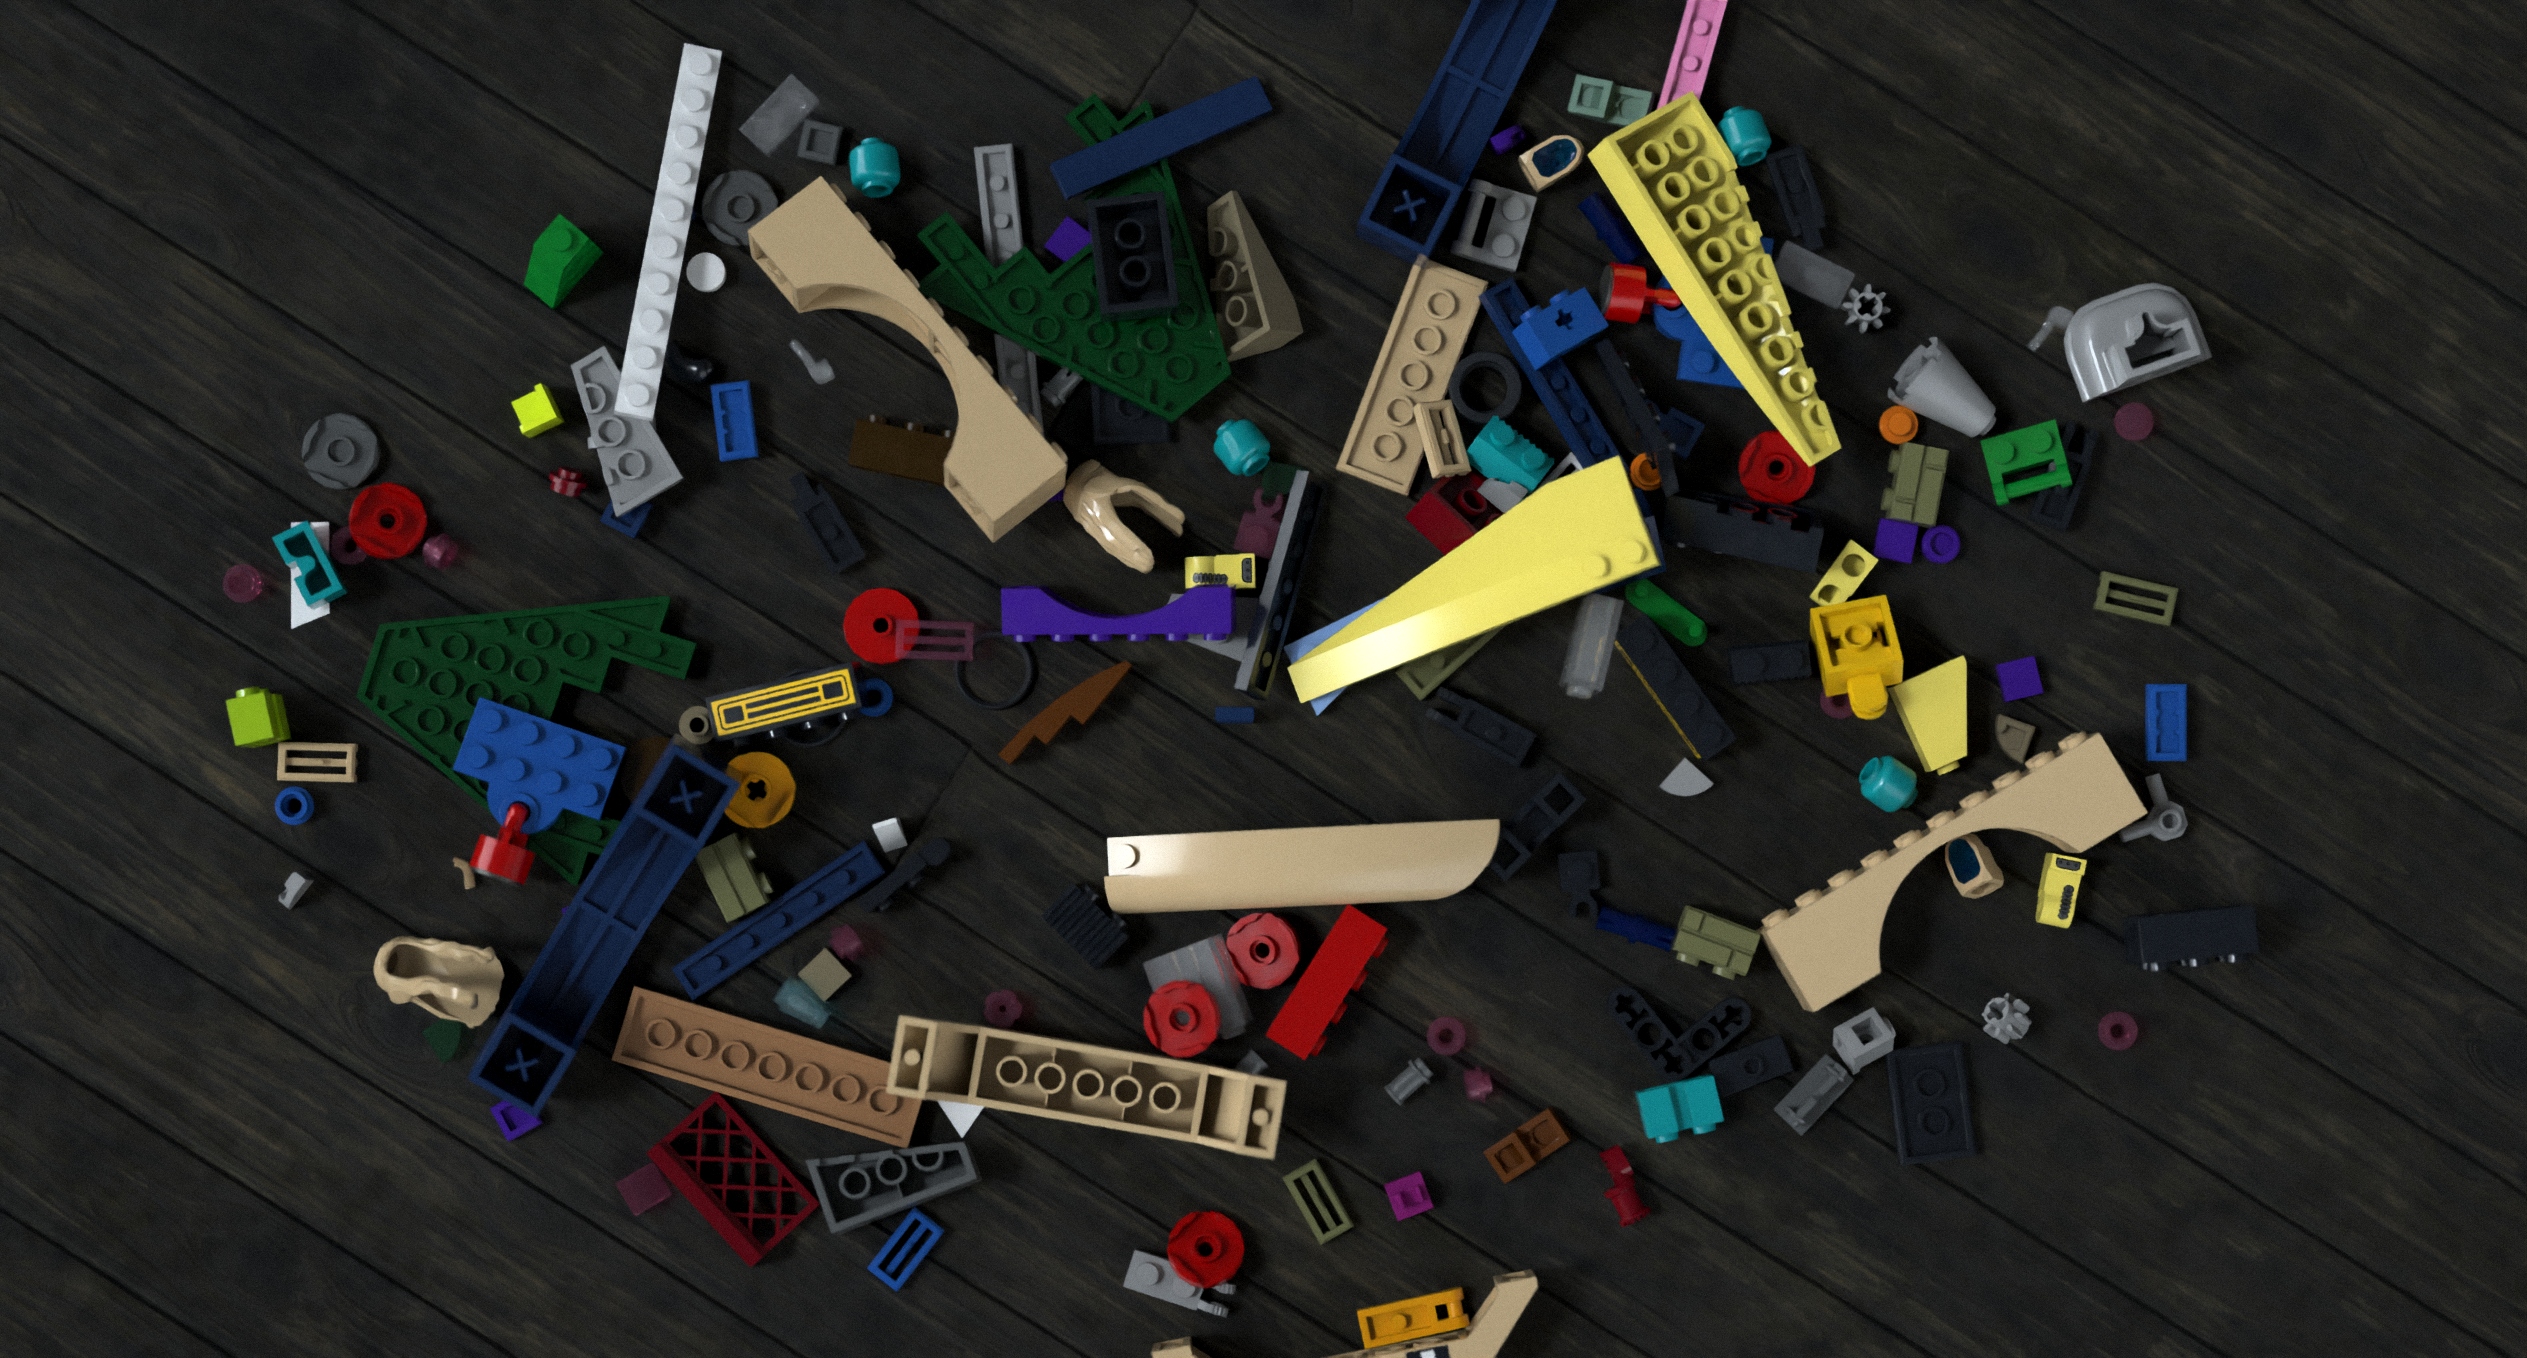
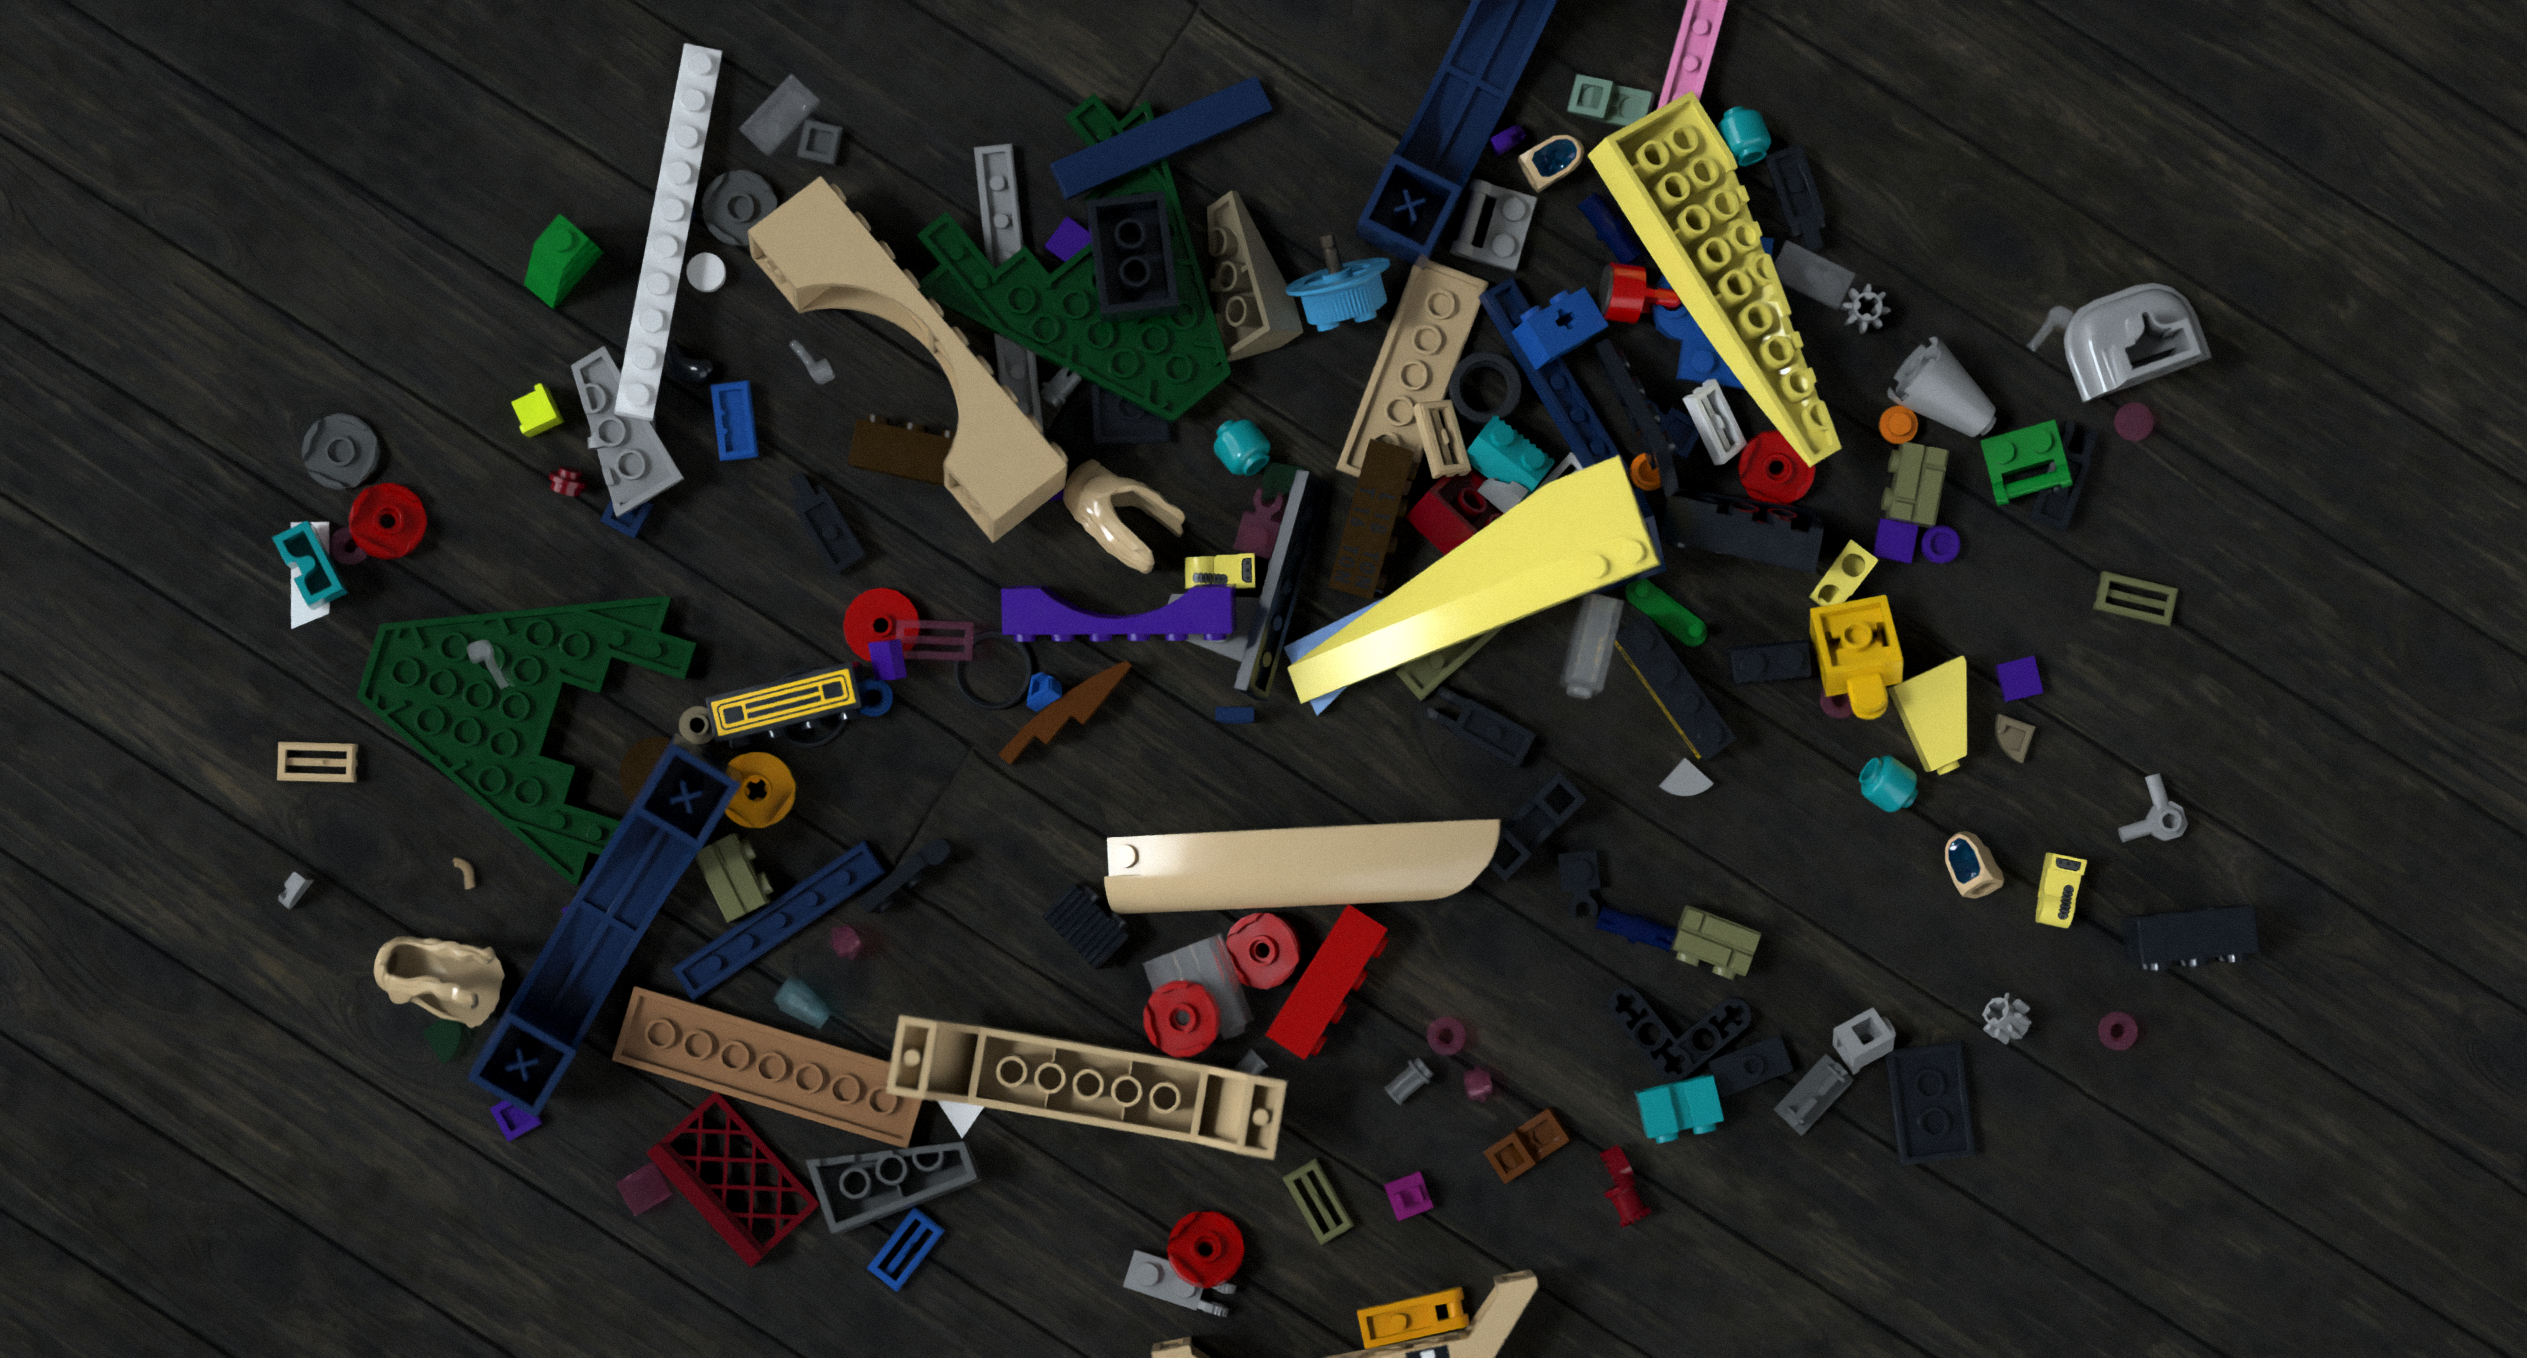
(242, 583): clear pink plate -> none
(257, 718): lime brick -> none
(283, 801): blue plate -> none
(439, 552): clear pink plate -> none
(483, 651): none -> clear hand
(532, 777): blue plate -> none
(825, 974): dark tan tile -> none
(874, 167): teal head -> none
(887, 659): none -> dark purple tile
(890, 834): white piece -> none
(1006, 1018): clear pink plate -> none
(1043, 691): none -> blue tile
(1341, 289): none -> dark azure piece
(1371, 519): none -> dark brown brick
(1710, 425): none -> white tile
(1835, 933): tan arch -> none
(2165, 722): blue plate -> none

